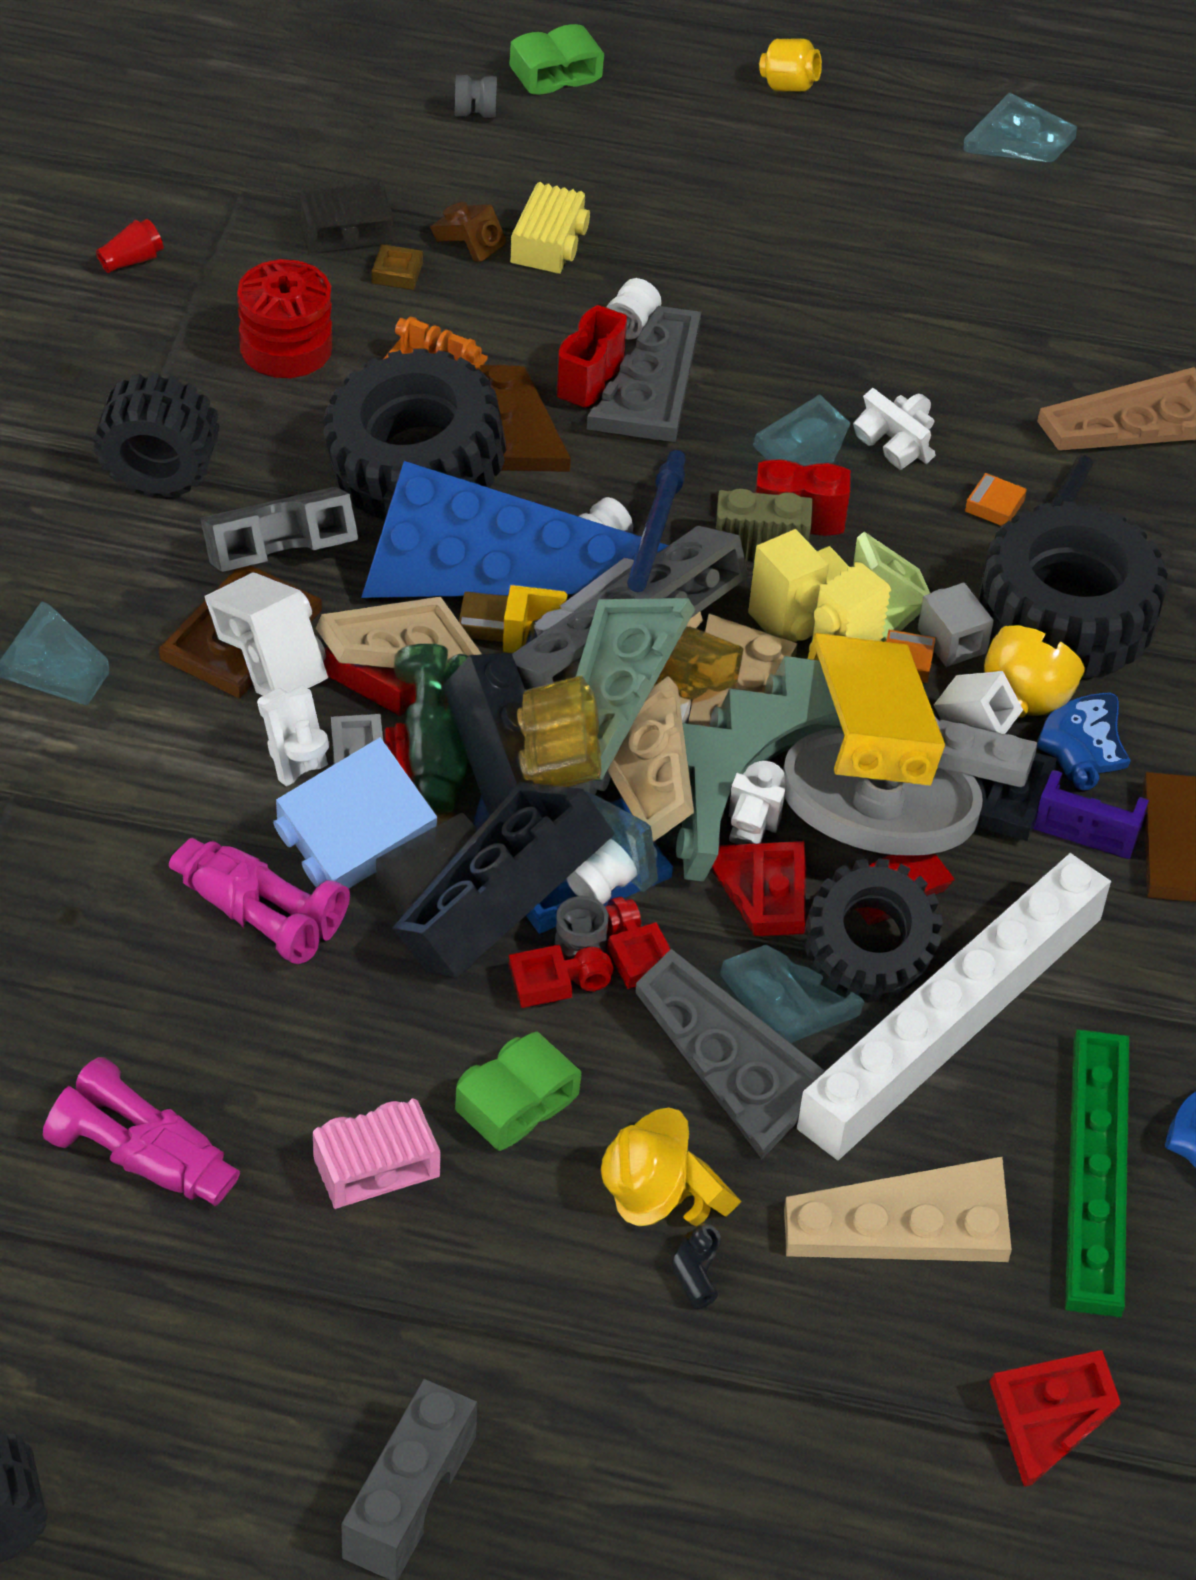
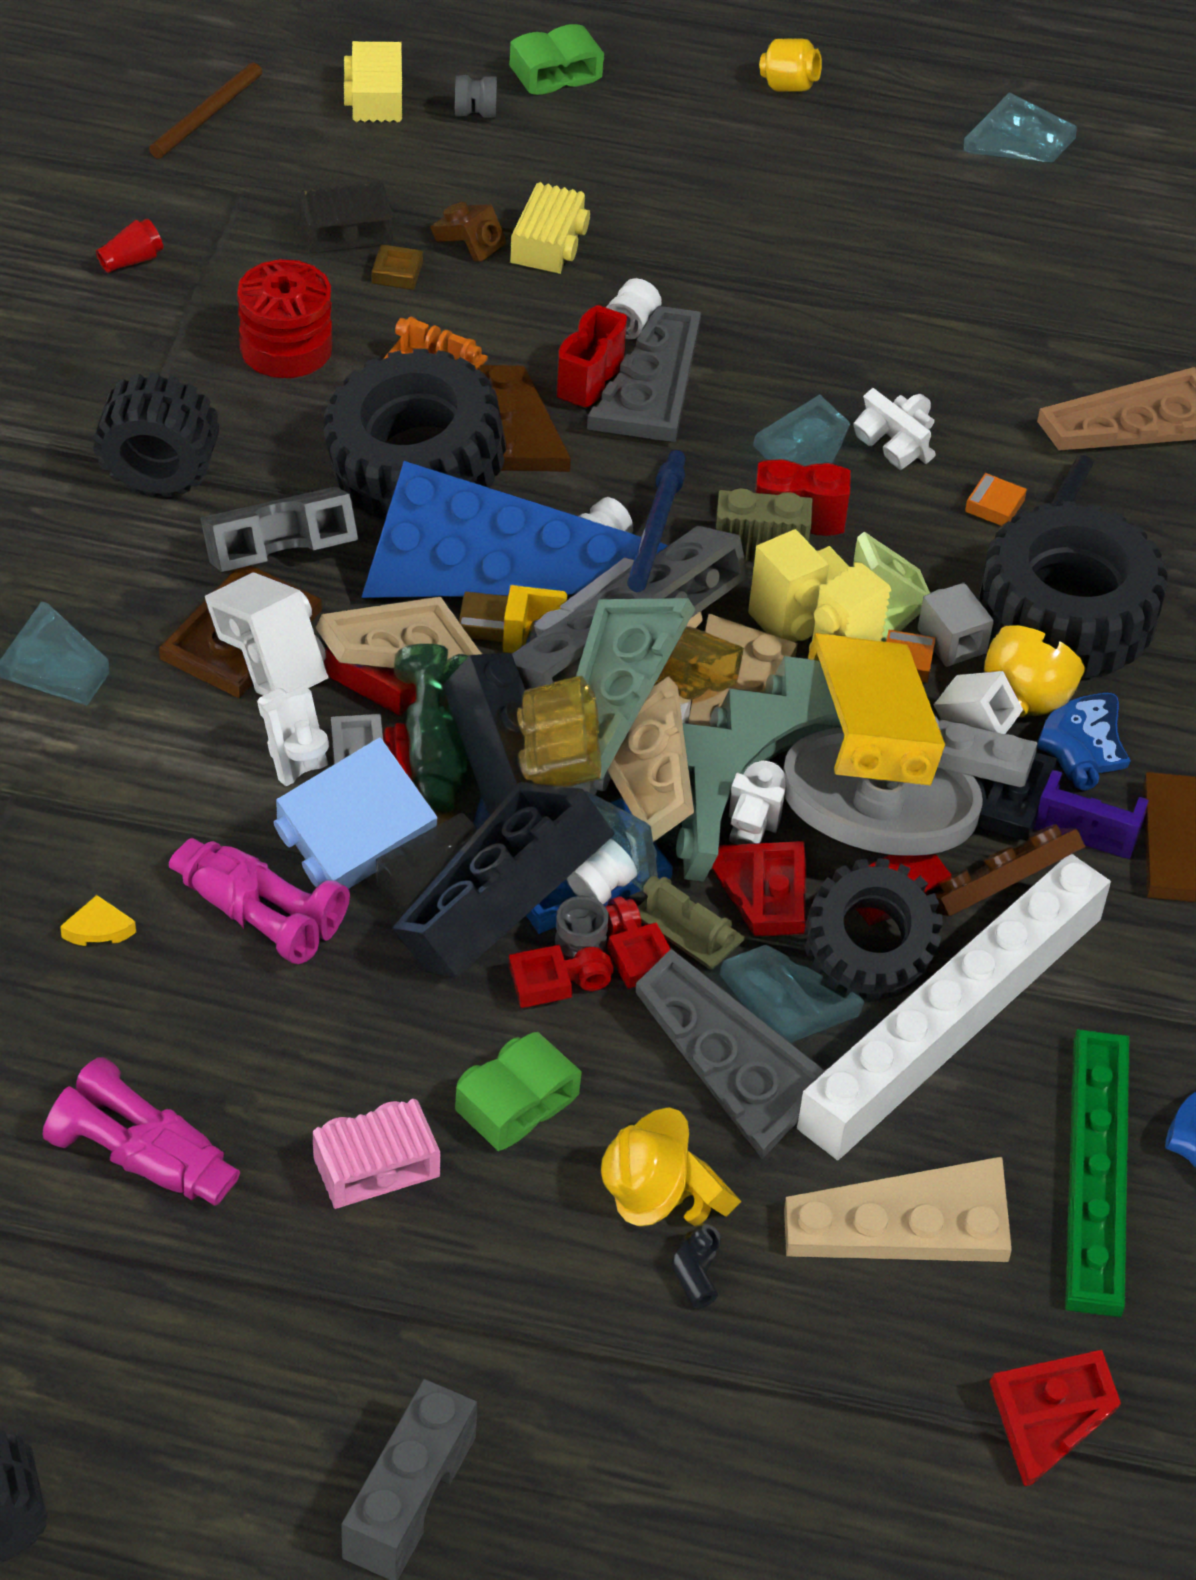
(98, 923): none -> yellow tile
(205, 110): none -> reddish brown bar
(374, 81): none -> light yellow brick
(688, 924): none -> olive hinge
(1007, 868): none -> reddish brown wing

